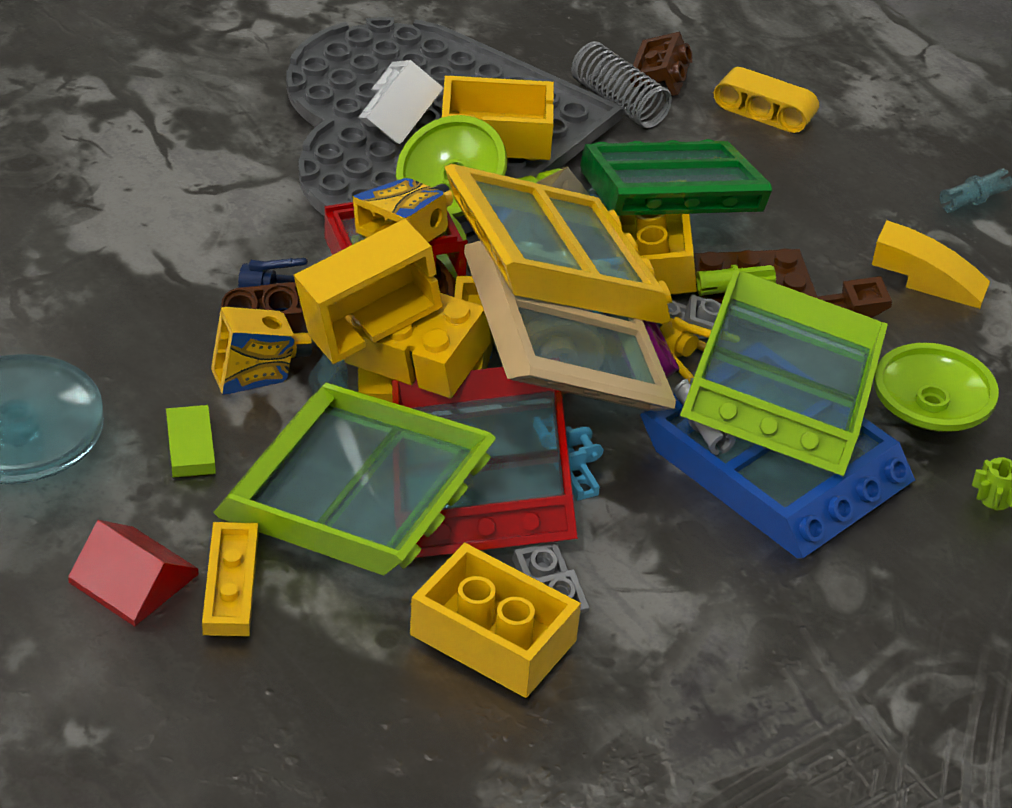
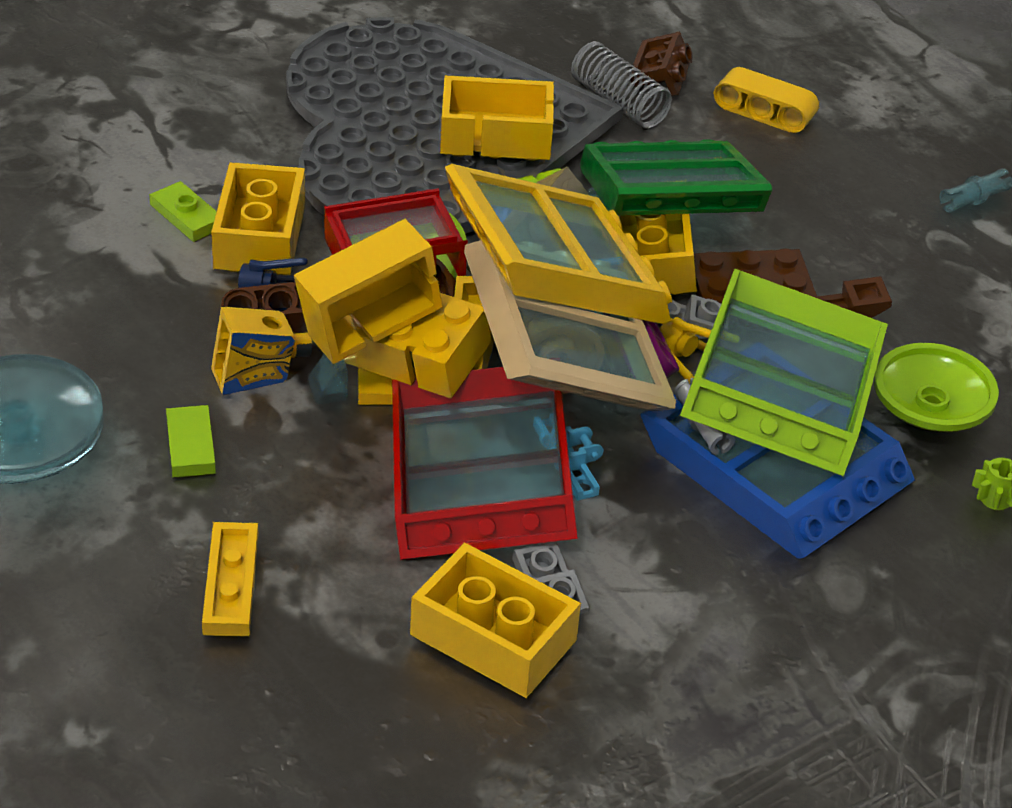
(128, 571): slope -> none
(184, 210): none -> lime plate
(258, 215): none -> yellow brick
(358, 478): window -> none
(400, 99): white panel -> none
(403, 199): yellow torso -> none
(451, 141): lime dish -> none
(718, 280): lime axle -> none
(929, 265): yellow slope -> none

